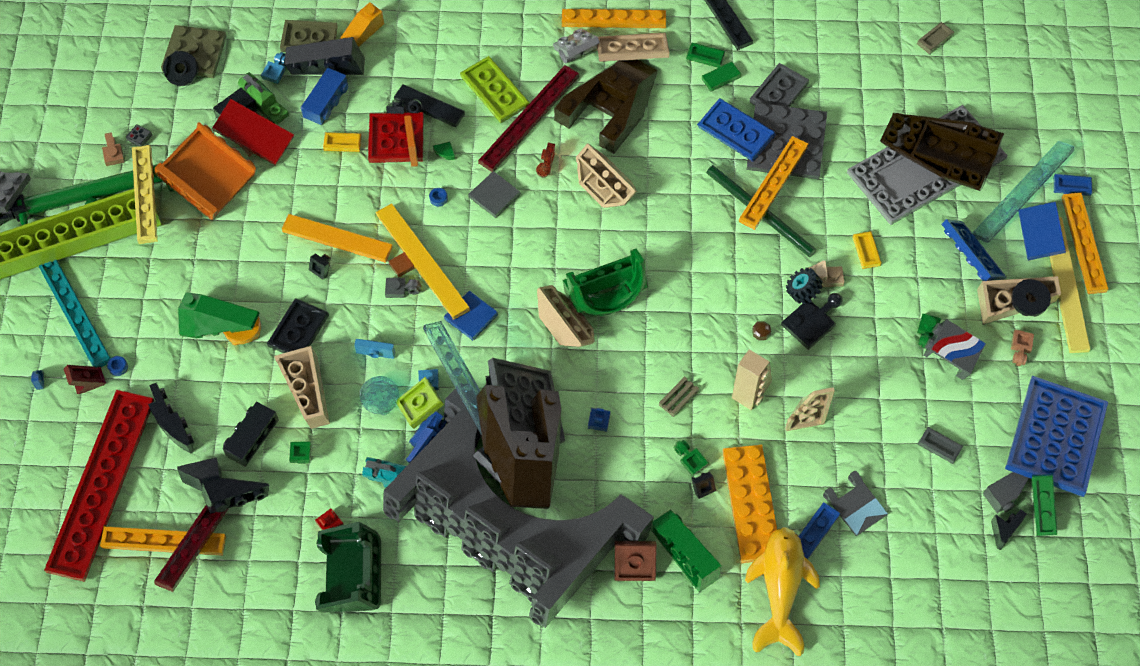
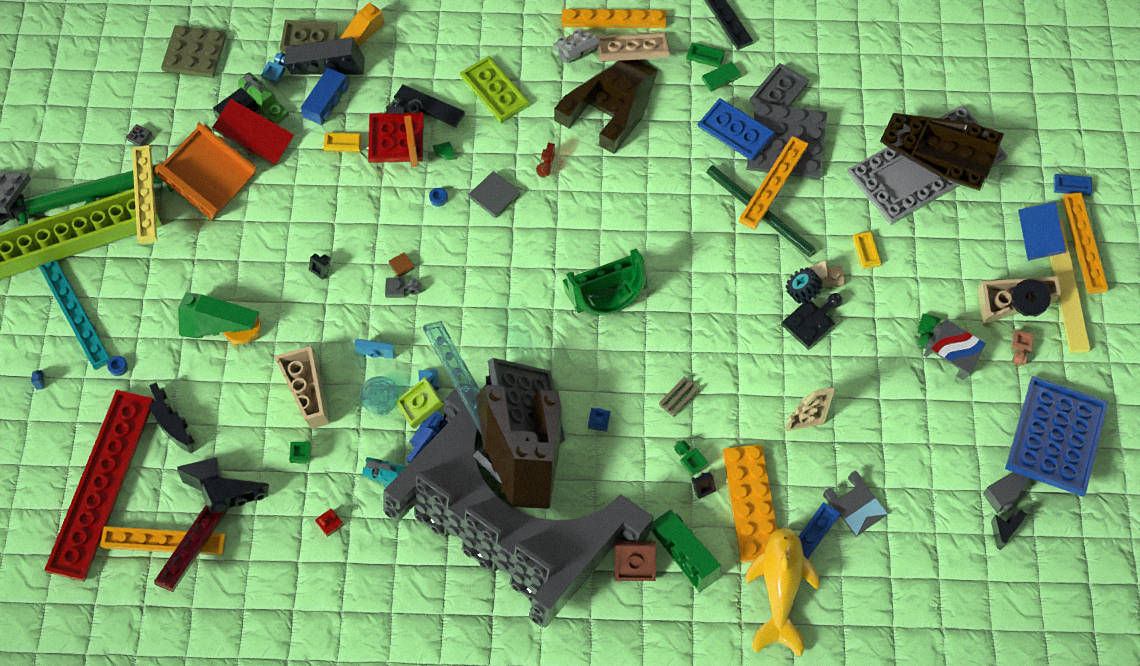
(84, 377): dark red slope -> none
(112, 152): nougat plate -> none
(191, 68): black tile -> none
(250, 433): black brick -> none
(298, 327): black tile -> none
(337, 238): light orange tile -> none
(351, 568): dark green windscreen -> none
(423, 261): yellow tile -> none
(476, 319): blue tile -> none
(528, 118): dark red tile -> none
(562, 318): tan wedge -> none
(603, 178): tan wedge -> none
(751, 380): tan wedge -> none
(761, 330): reddish brown tile -> none
(935, 38): dark tan tile -> none
(940, 445): dark grey tile -> none
(974, 251): plate -> none
(1023, 191): clear light blue tile -> none
(1044, 504): green tile -> none

